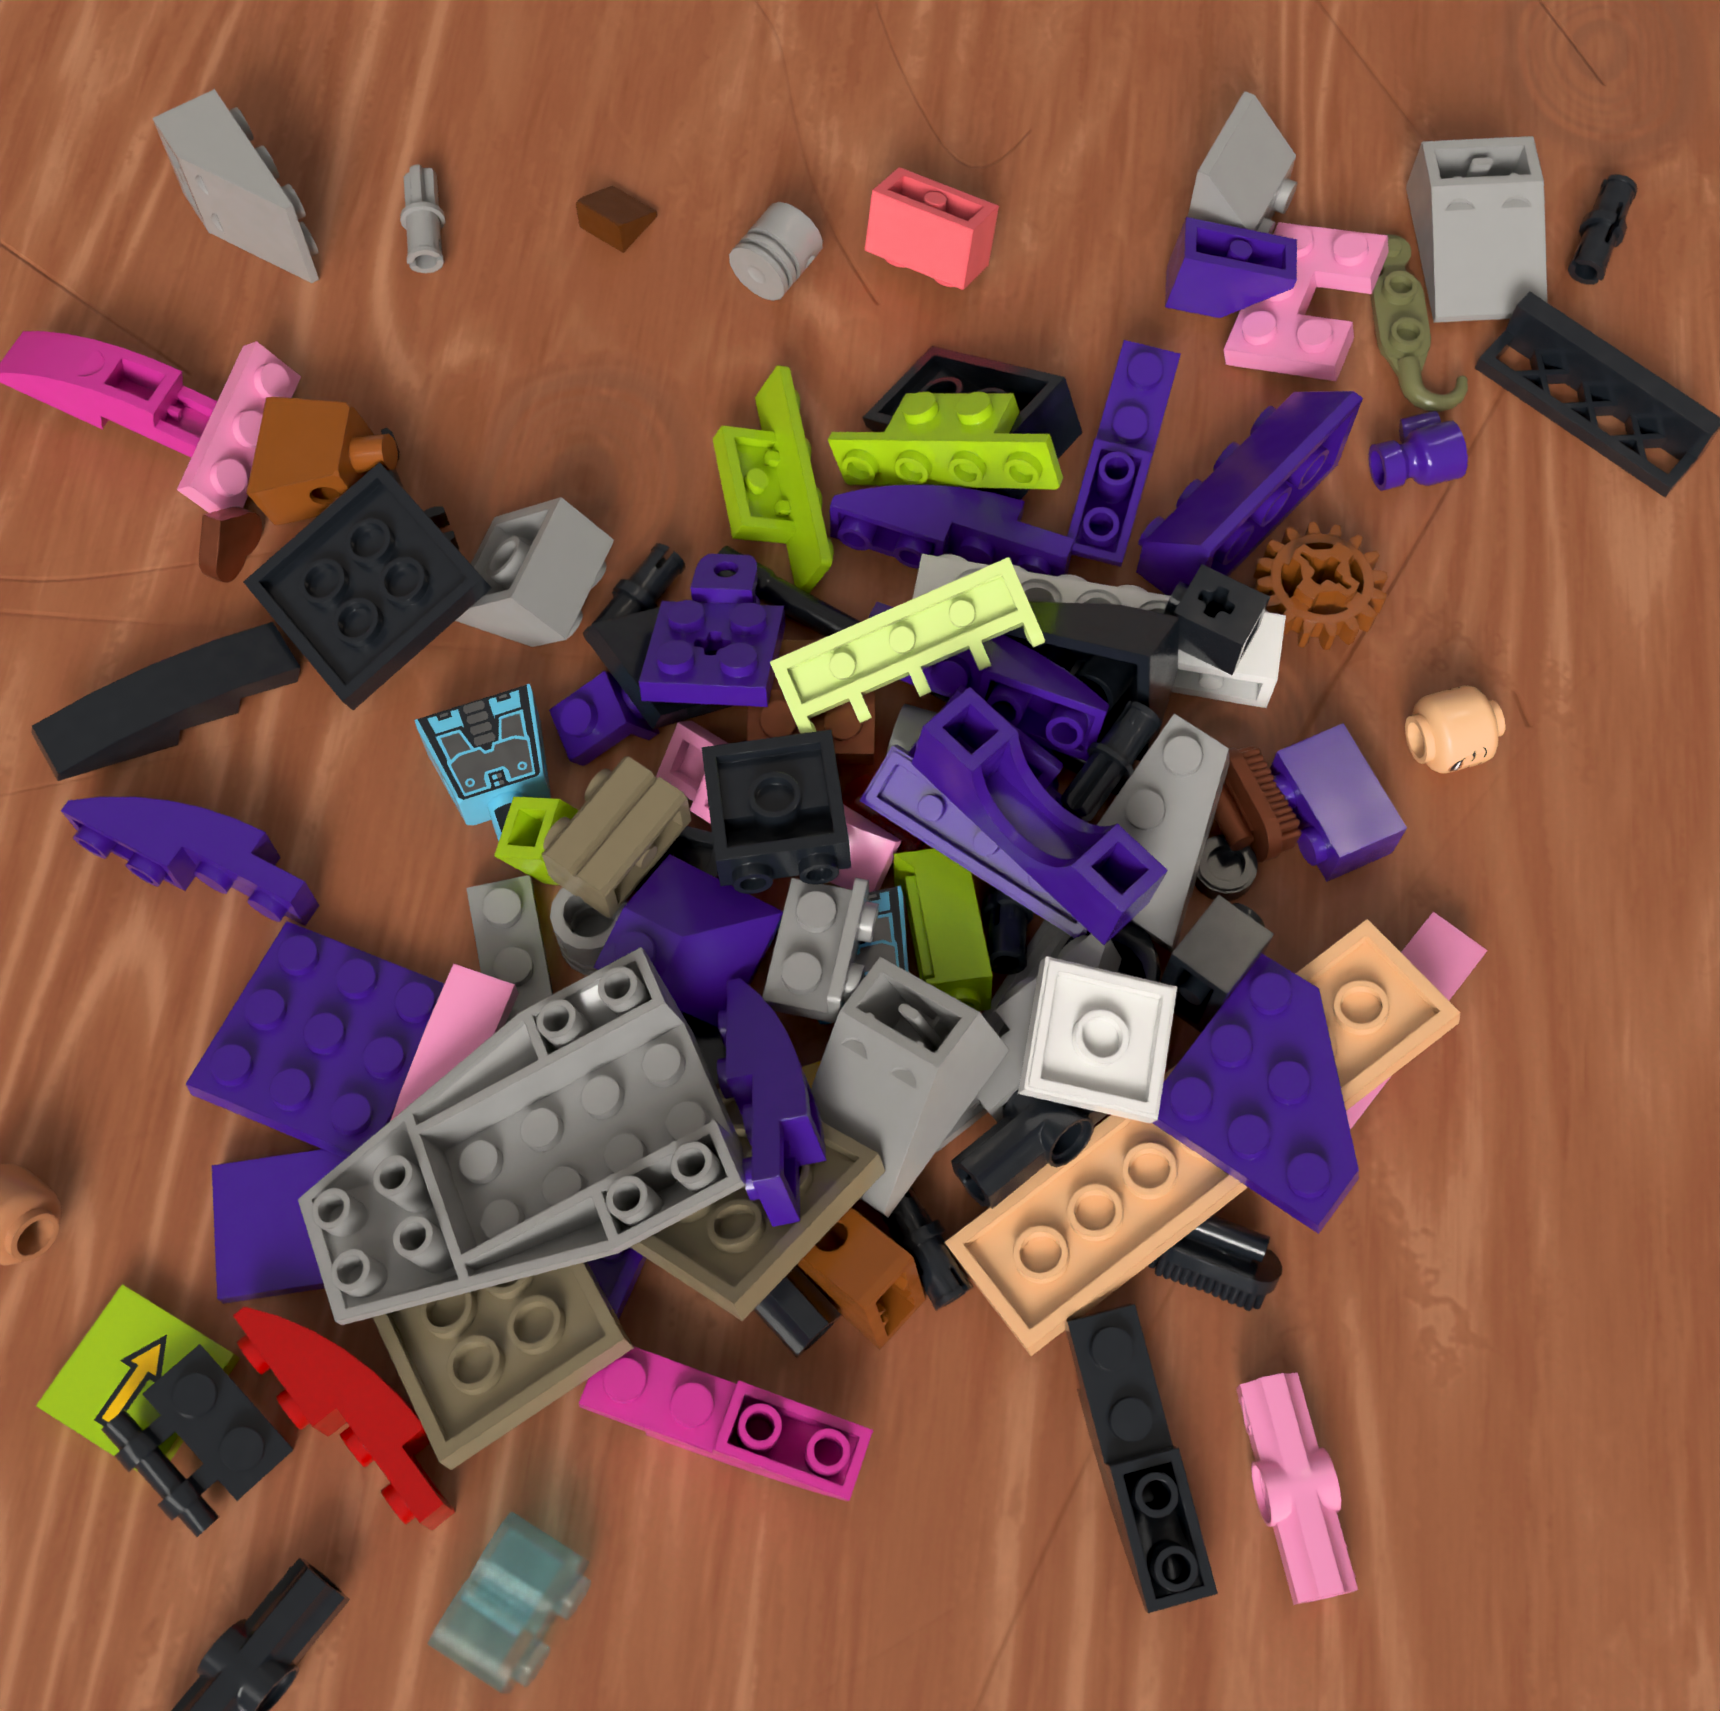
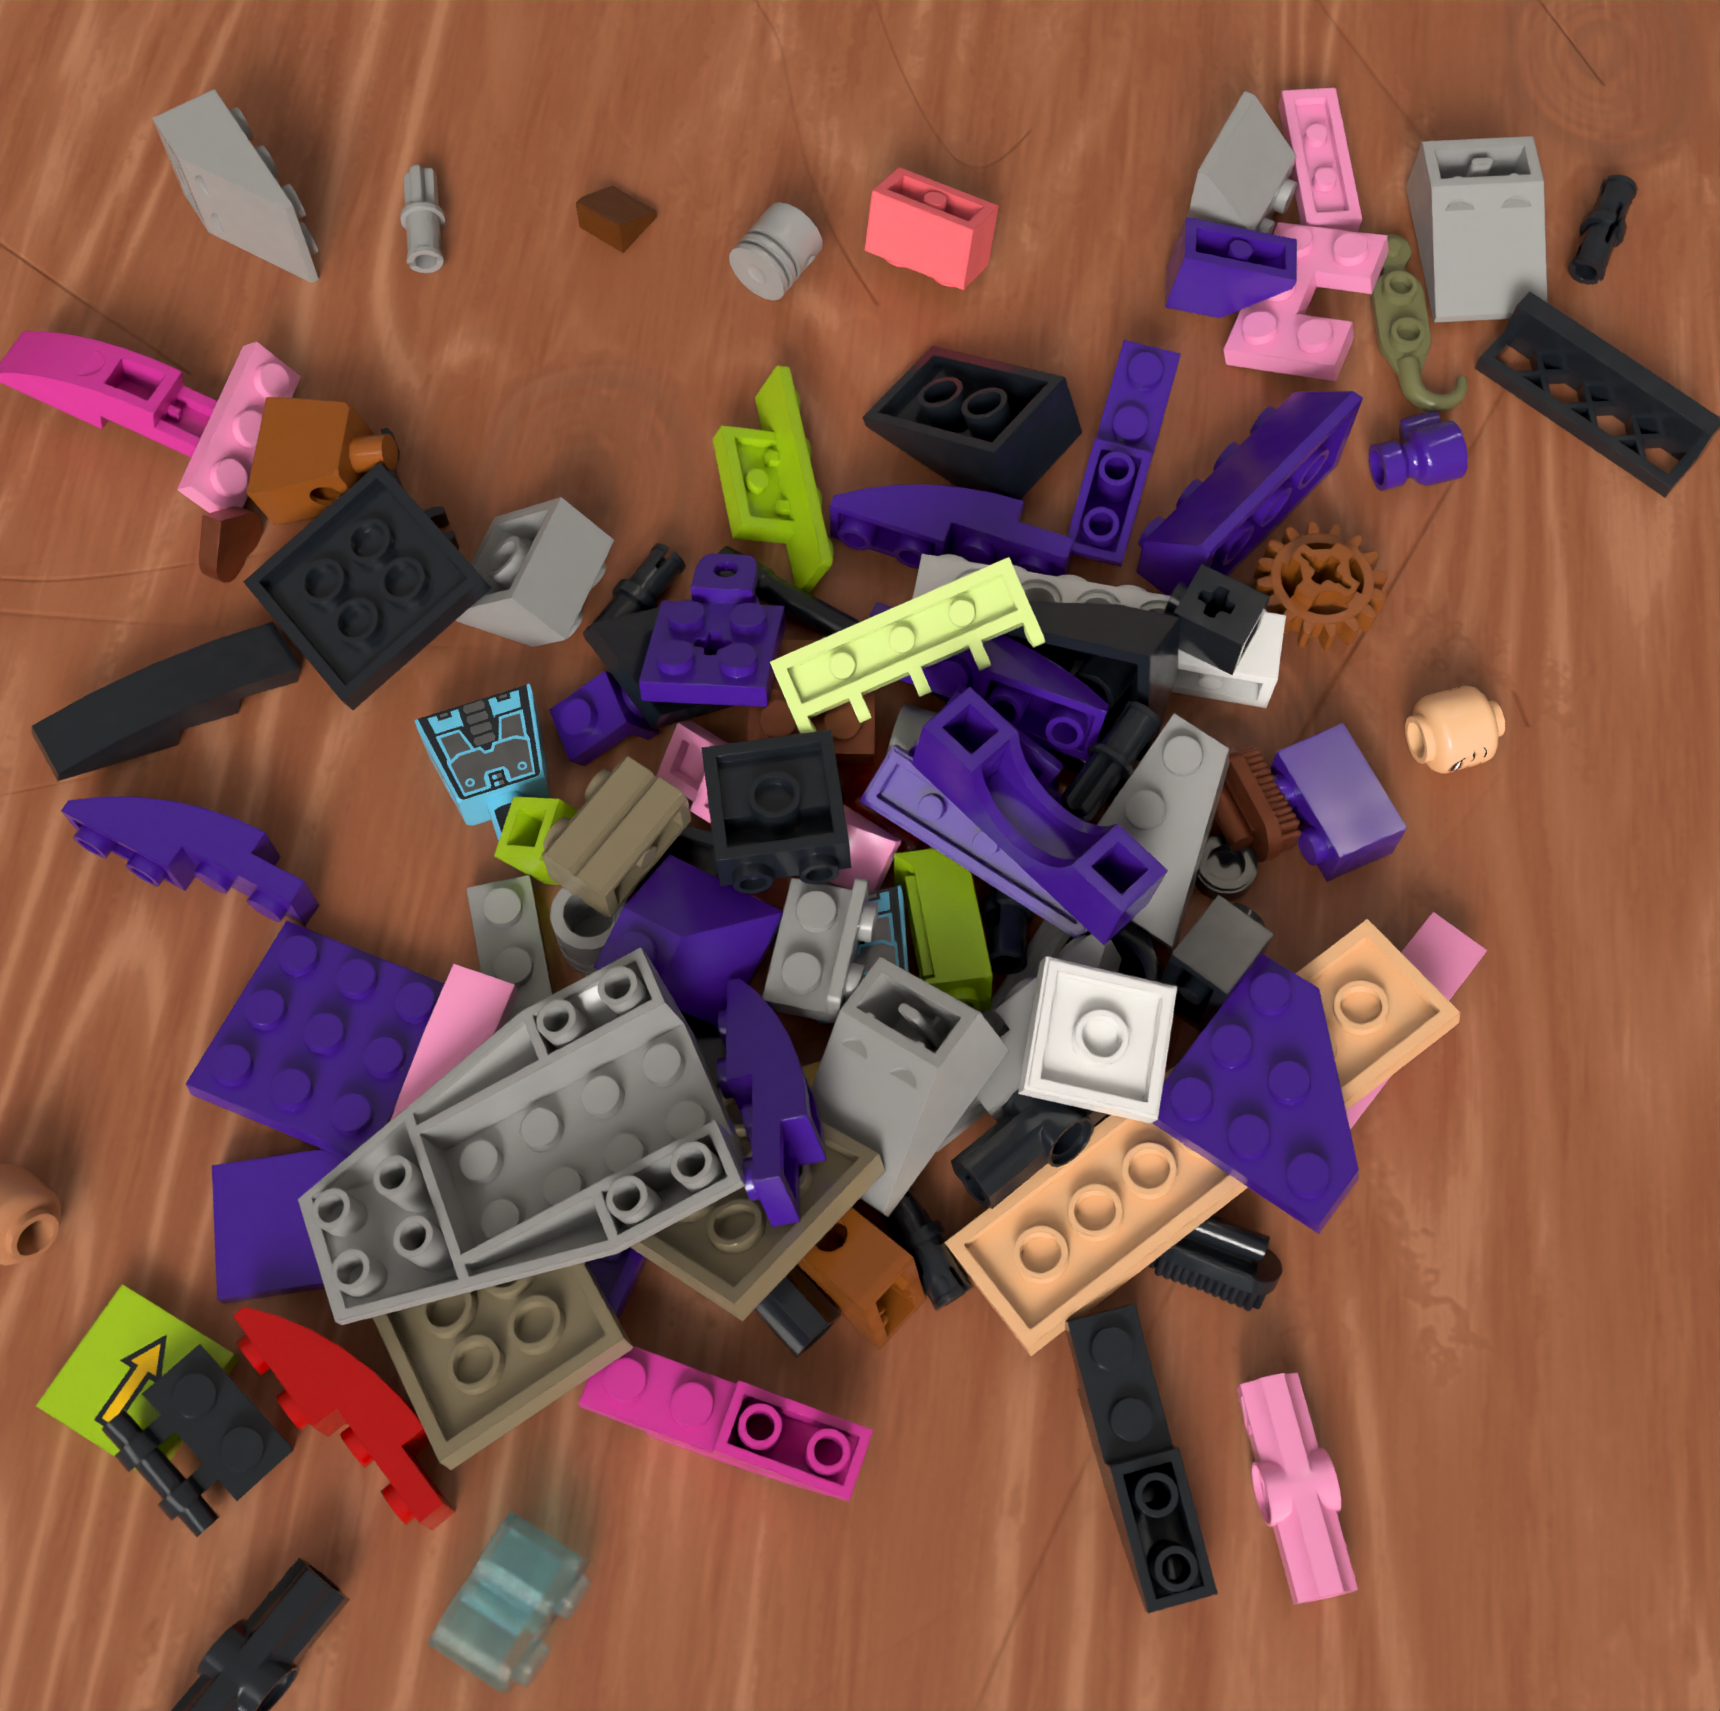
(949, 443): lime bracket -> none
(1322, 165): none -> bright pink plate

